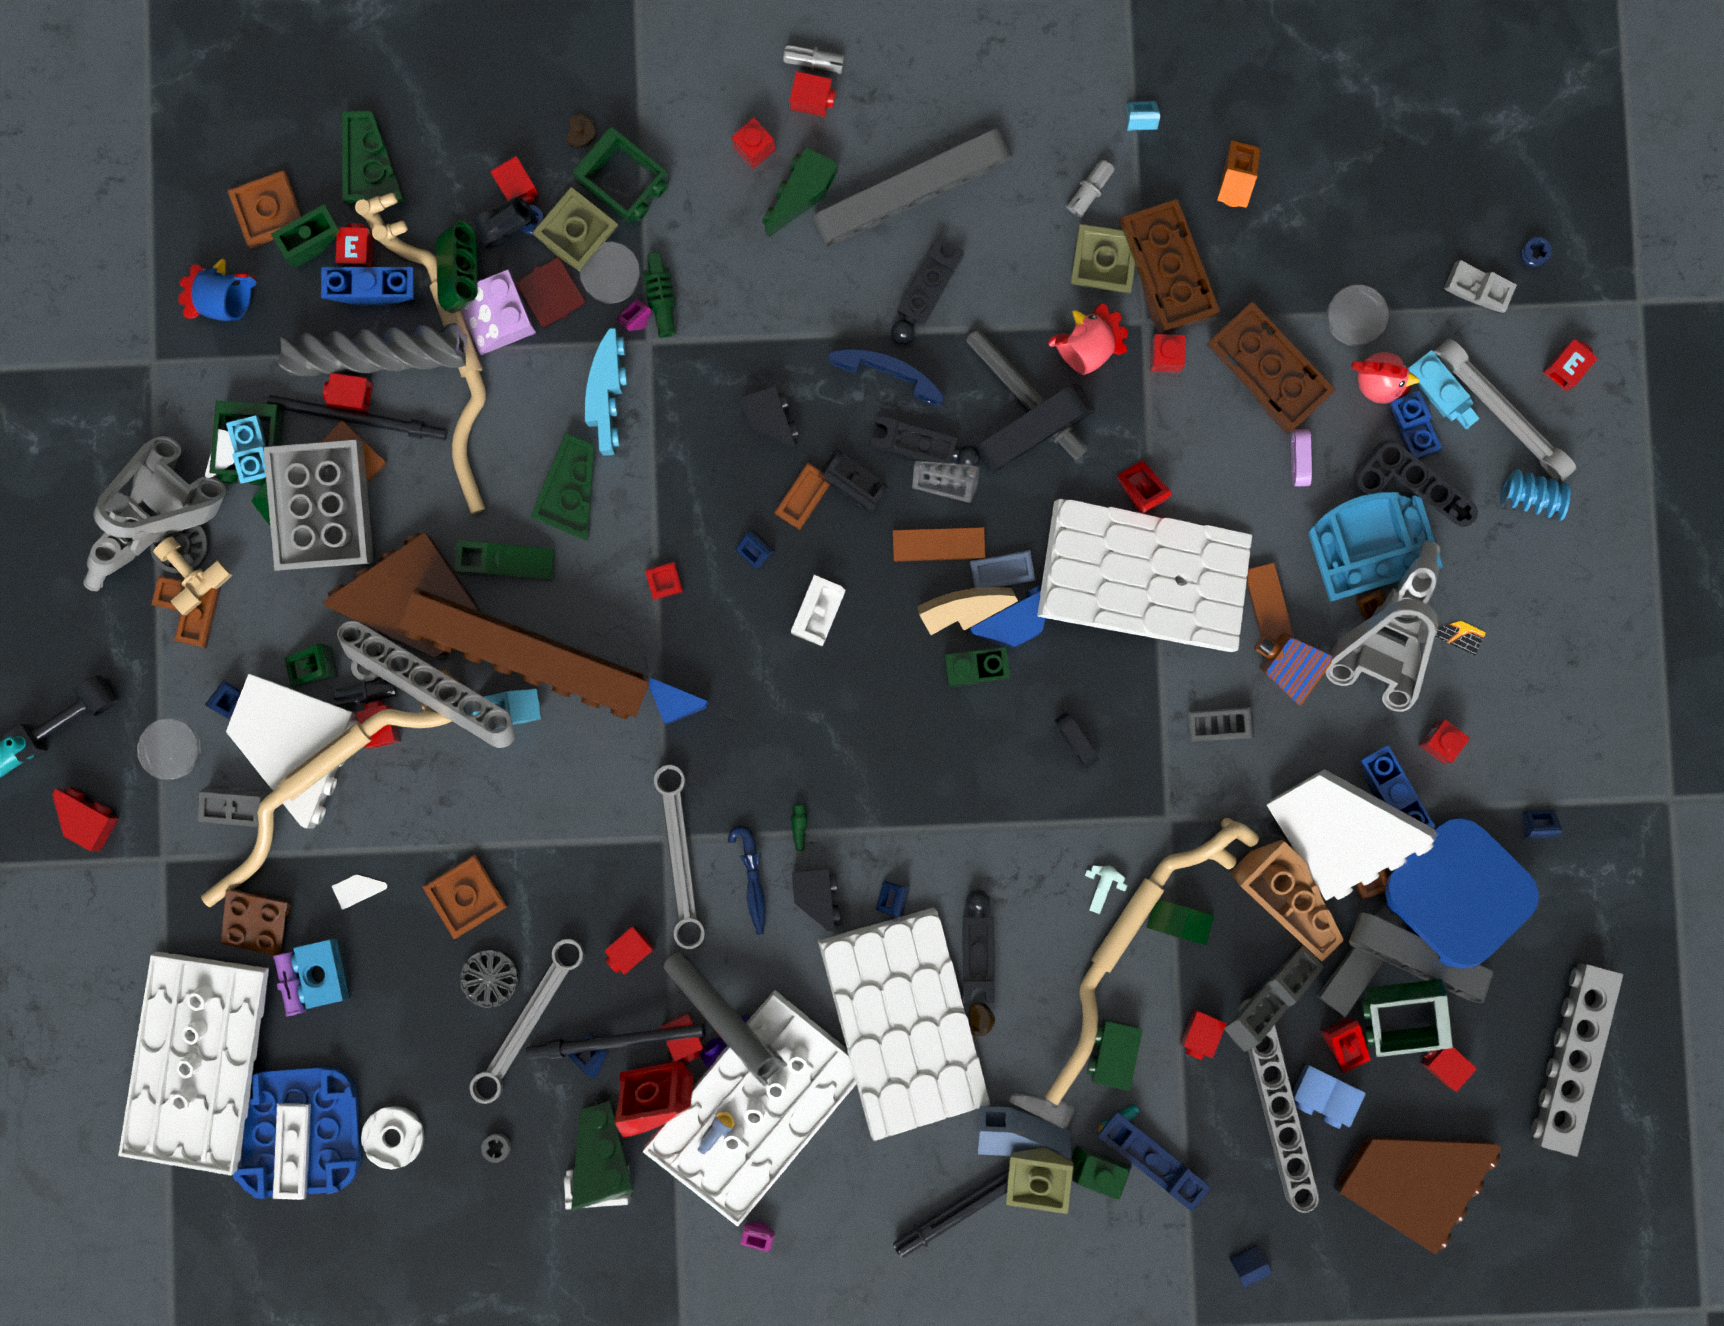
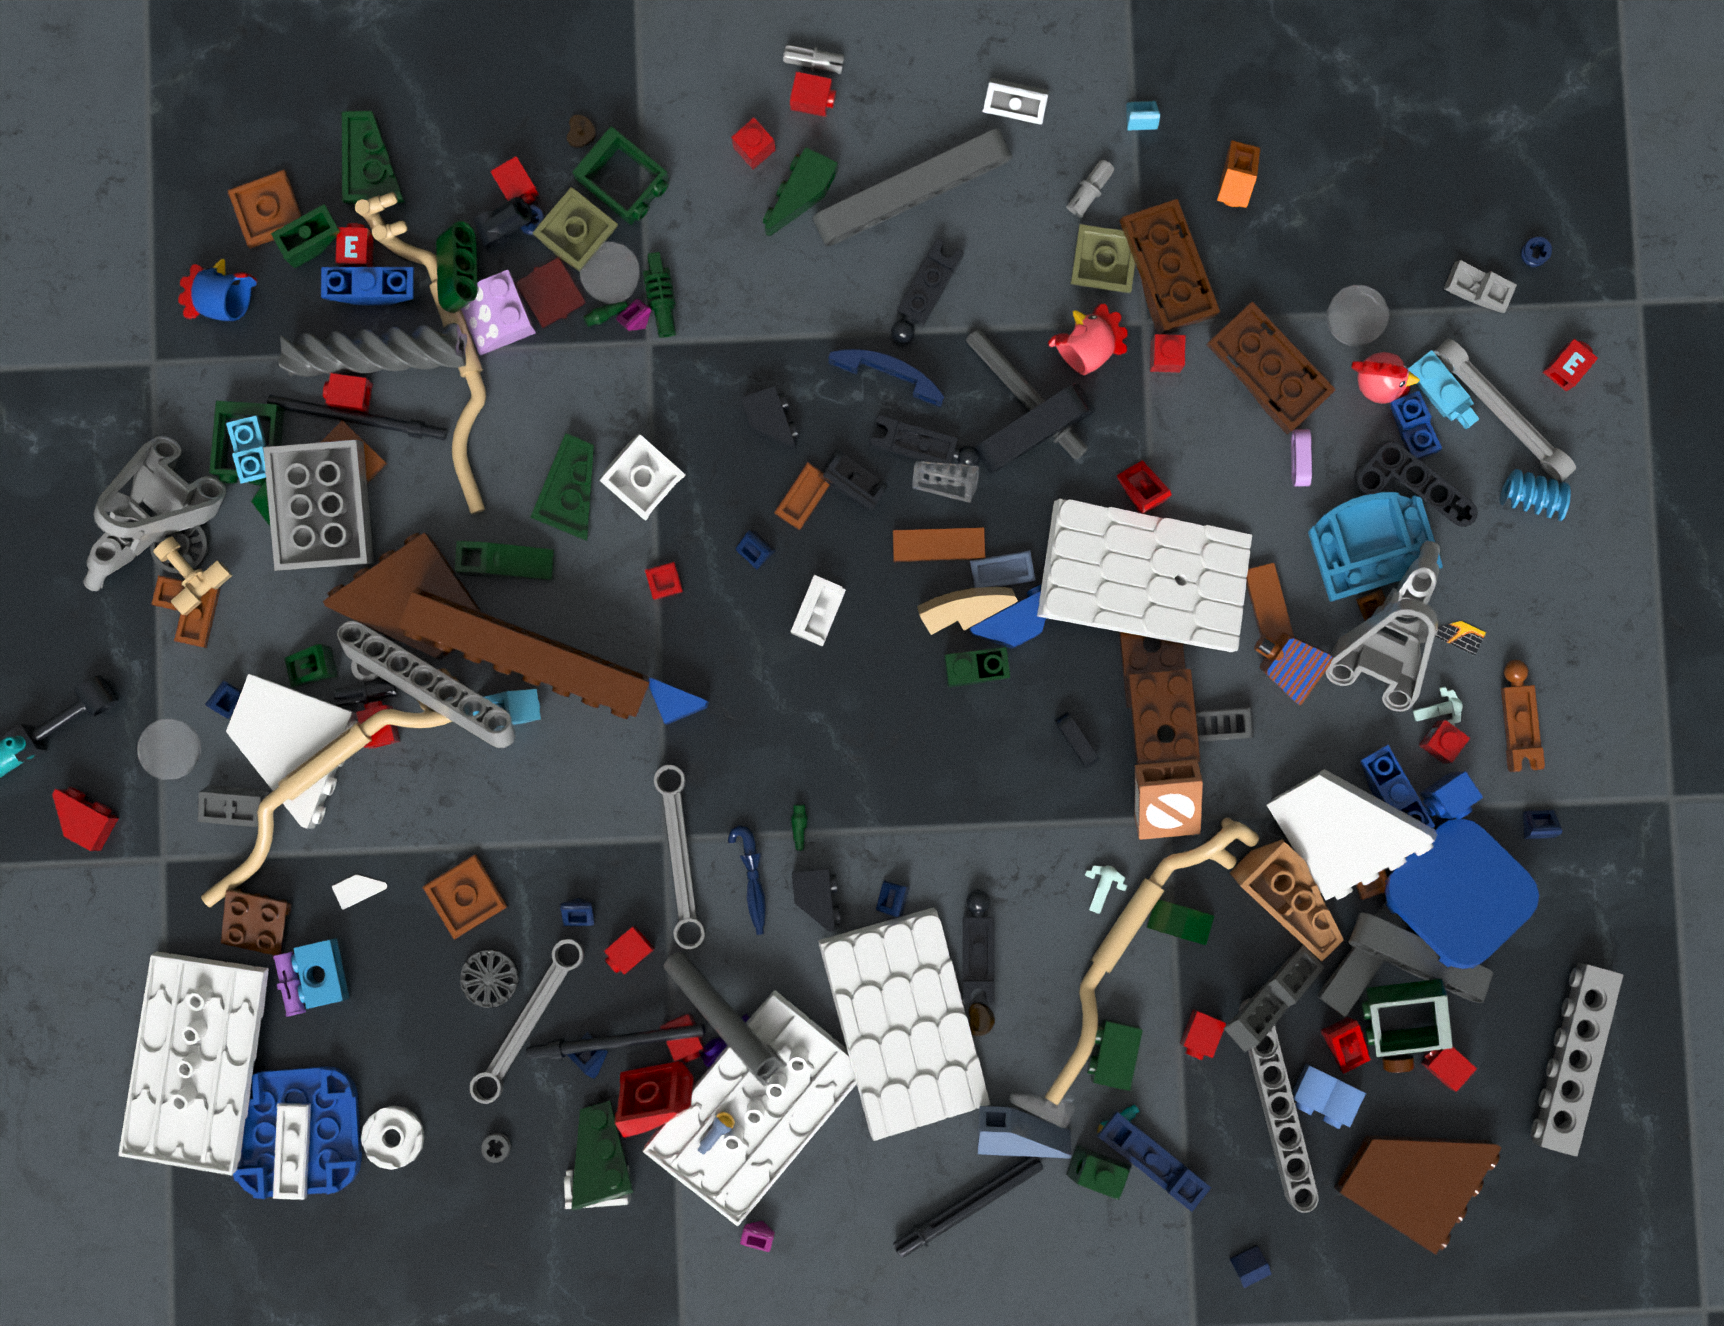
(224, 453): white sticker -> none
(577, 913): none -> dark blue slope
(603, 313): none -> dark green piece
(603, 381): medium azure slope -> none
(641, 476): none -> white slope
(1016, 100): none -> slope
(1039, 1180): olive slope -> none
(1159, 694): none -> reddish brown bracket
(1168, 799): none -> nougat brick
(1398, 1063): none -> reddish brown tile
(1451, 796): none -> blue brick
(1452, 706): none -> light aqua piece
(1521, 719): none -> dark orange plate

